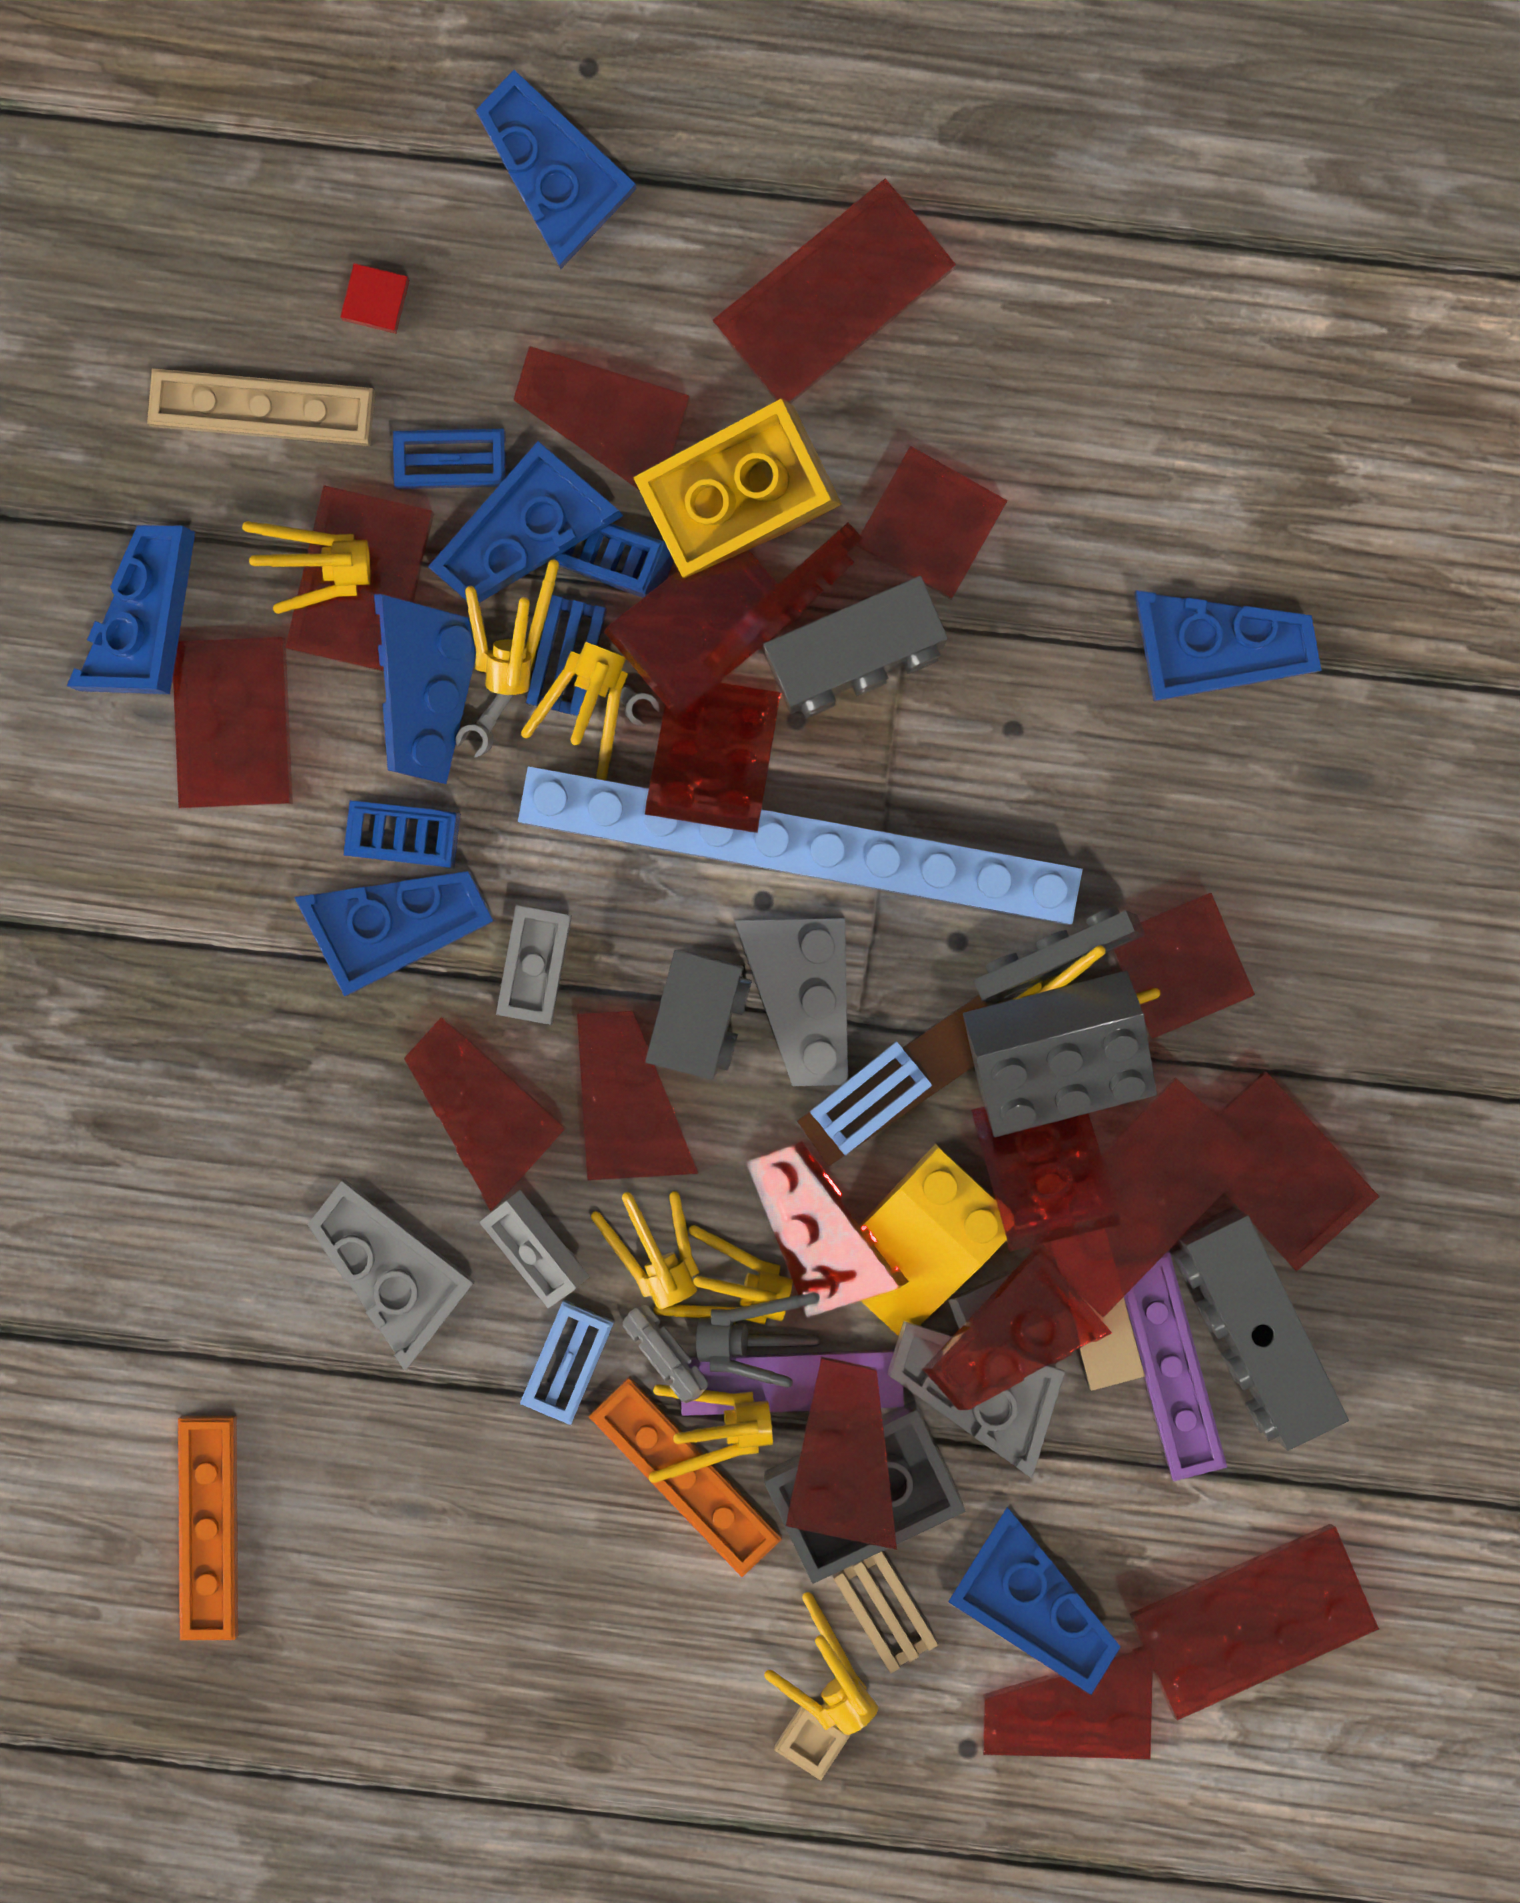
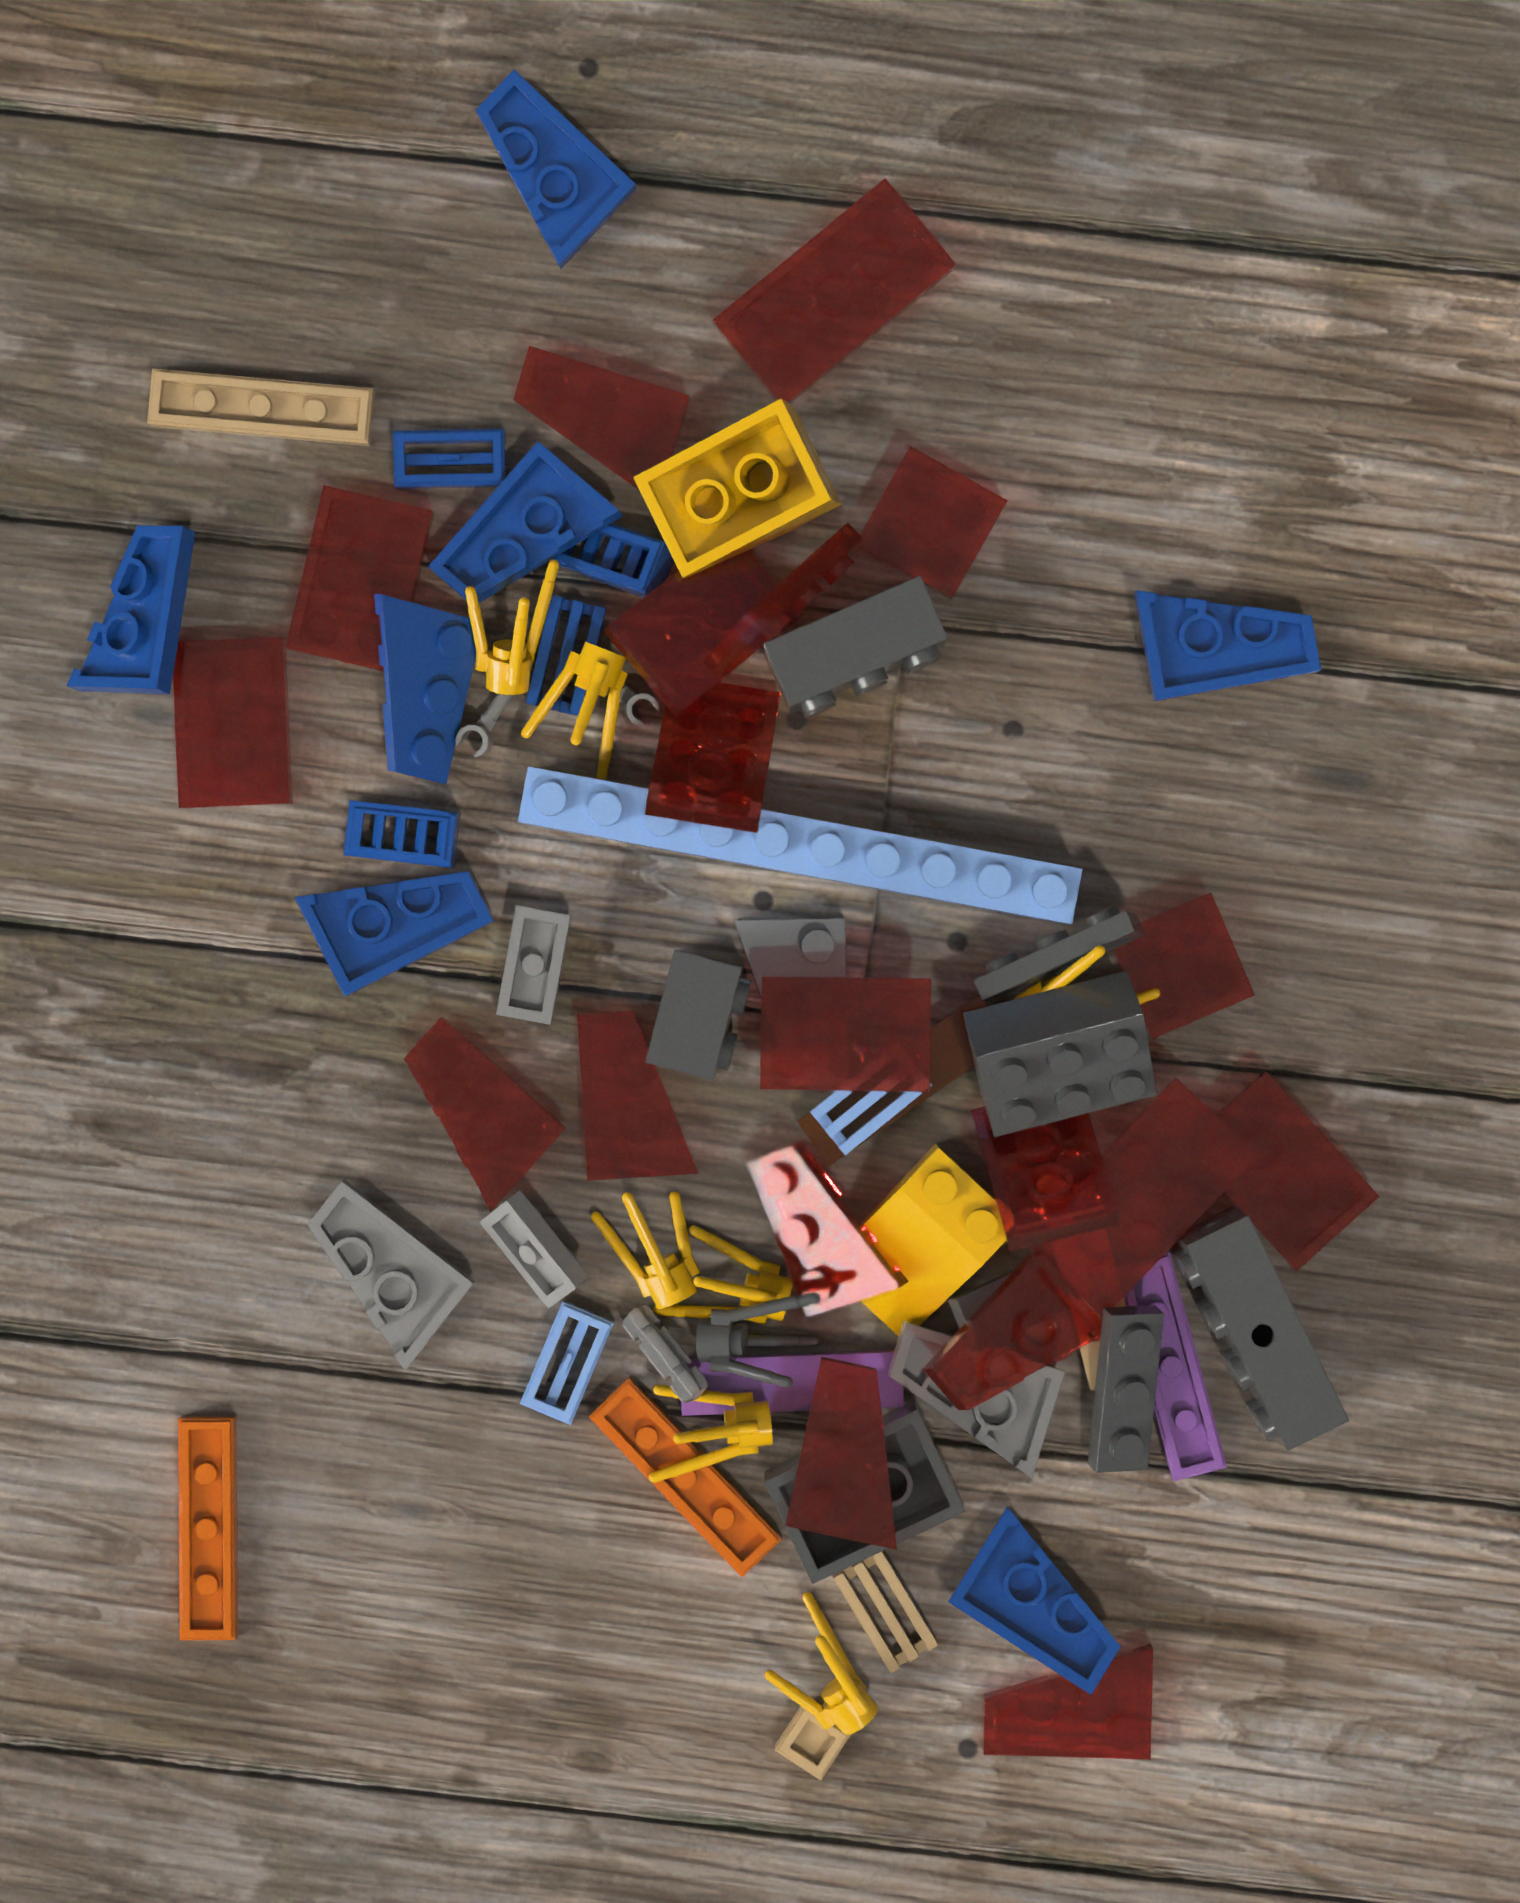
(343, 562): yellow plant -> none
(375, 298): red tile -> none
(846, 1034): none -> clear red plate
(1125, 1388): none -> dark grey plate
(1254, 1621): clear red plate -> none

